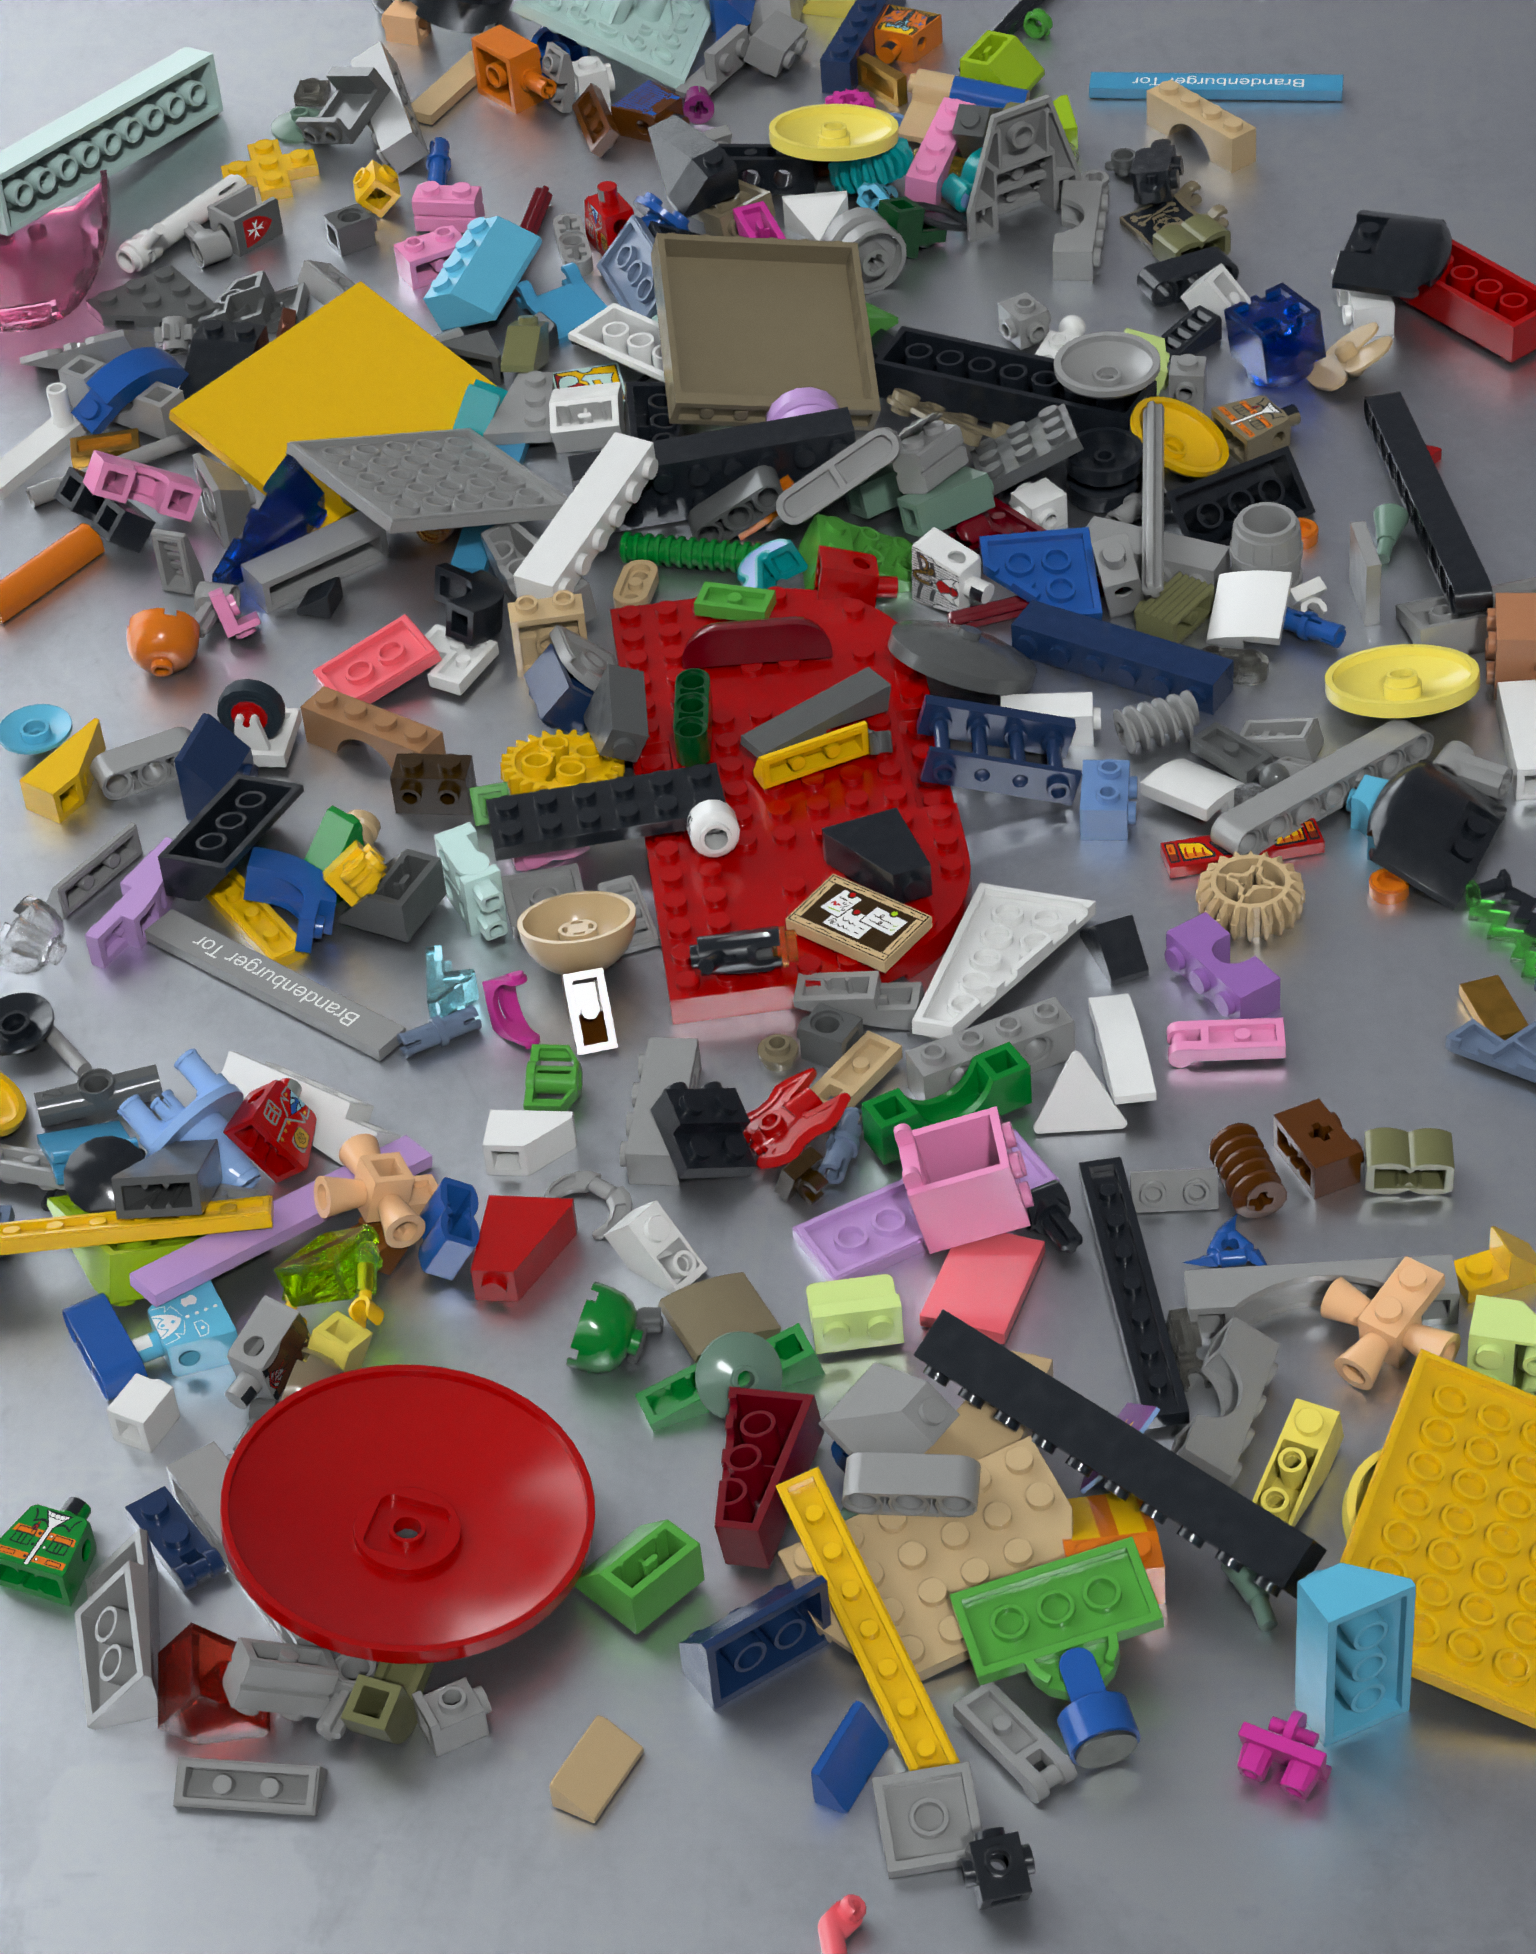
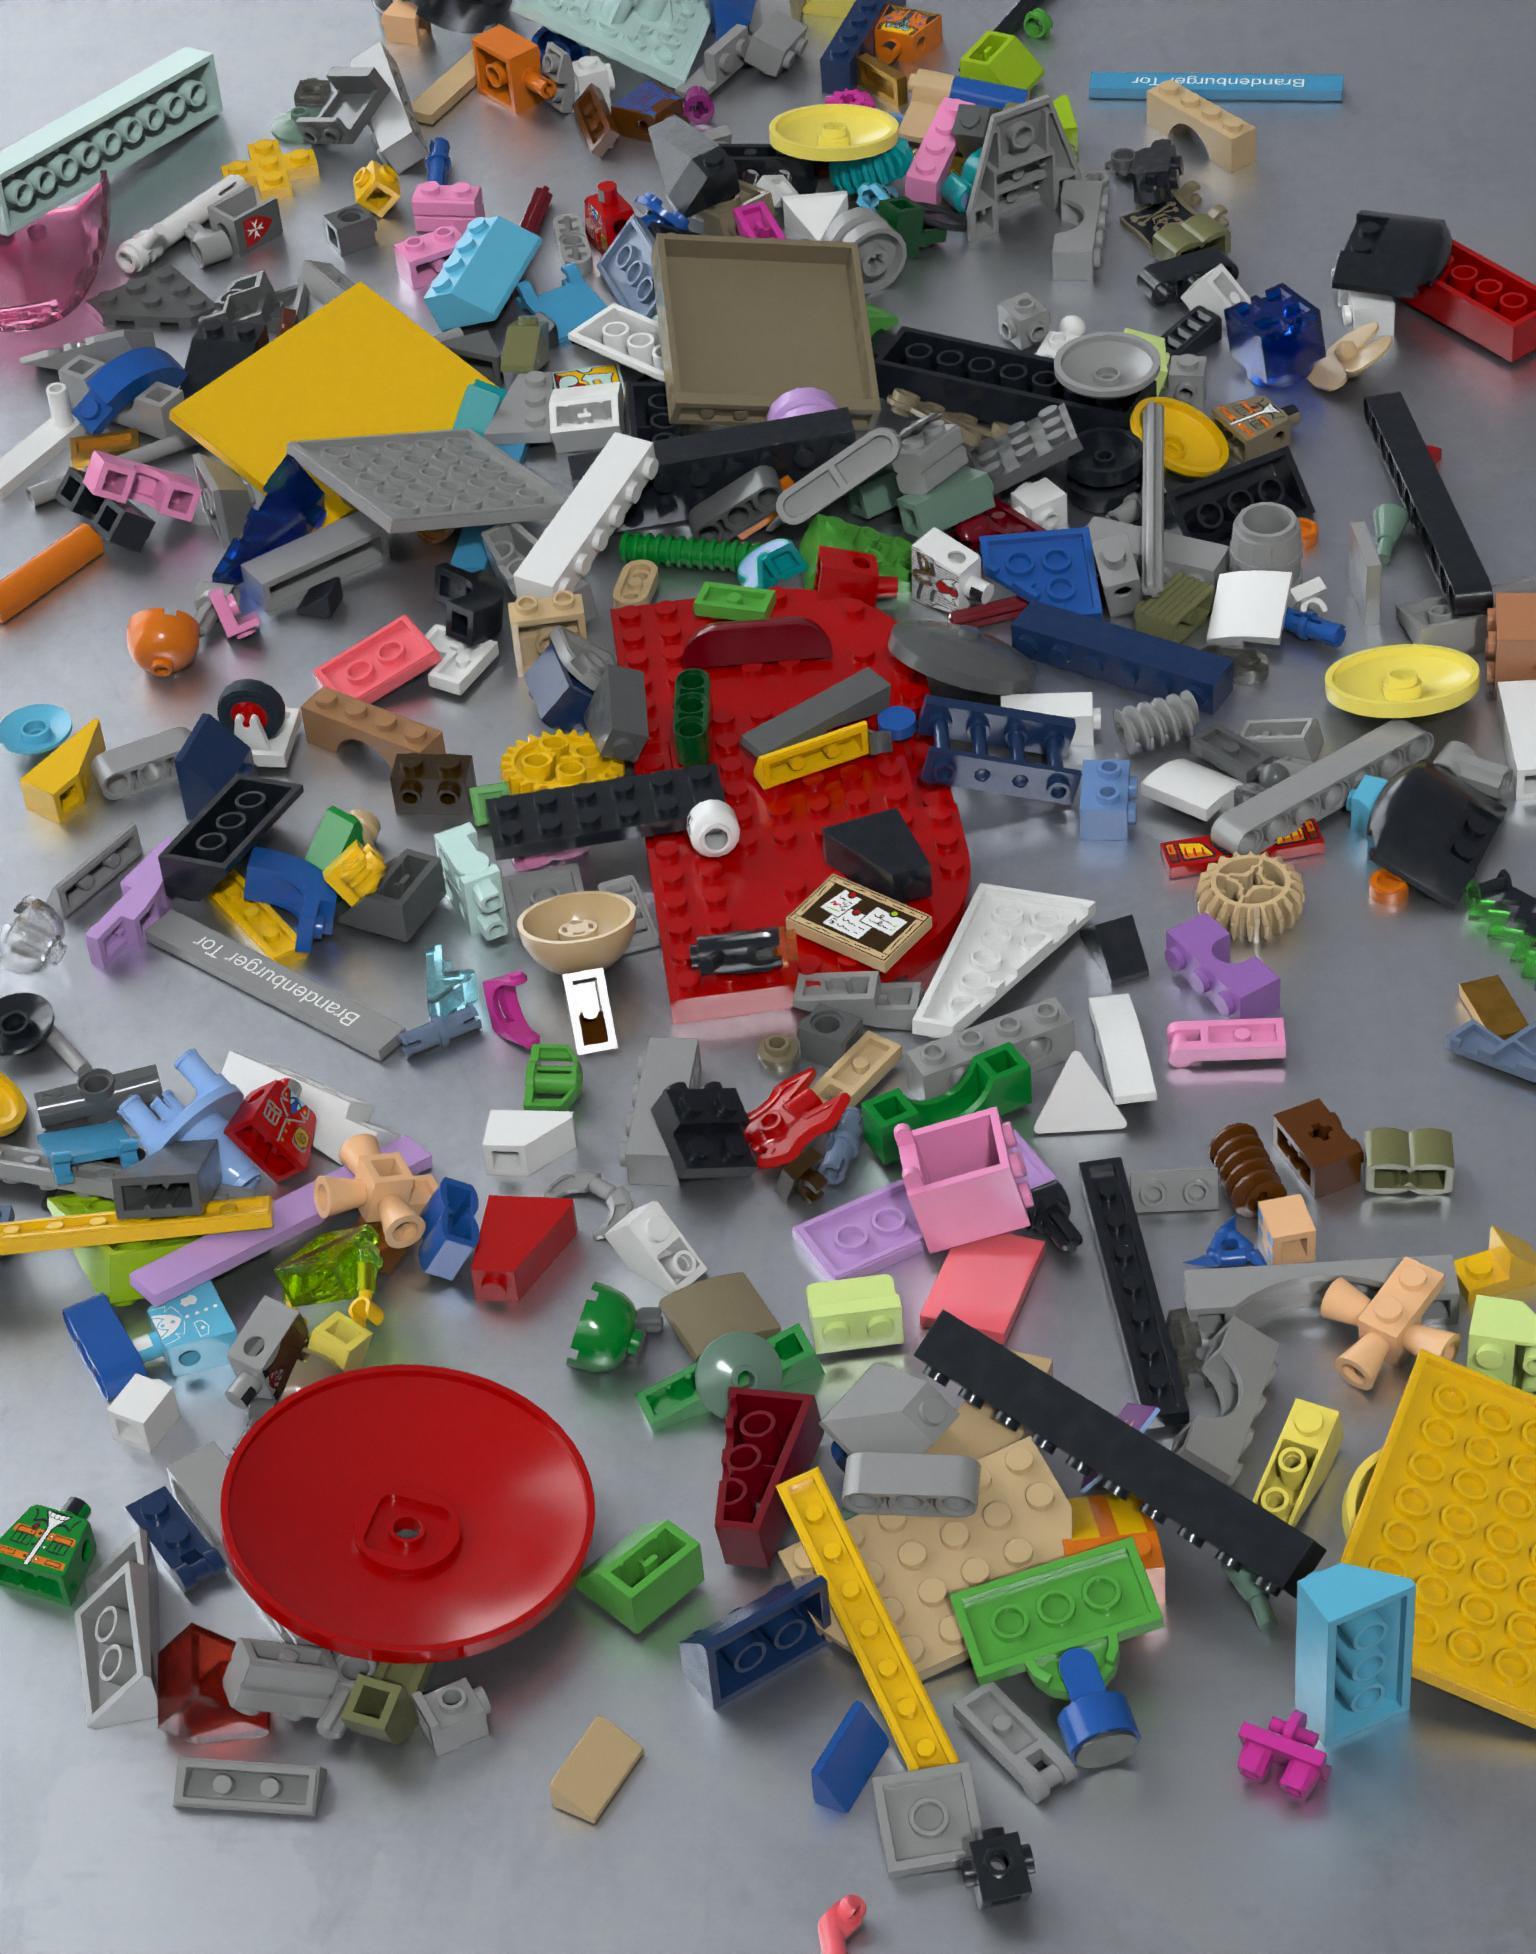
(91, 1169): black dish -> none
(171, 577): light grey slope -> none
(174, 335): light grey gear -> none
(779, 187): none -> white tile
(899, 721): none -> blue tile
(1286, 1230): none -> light nougat brick

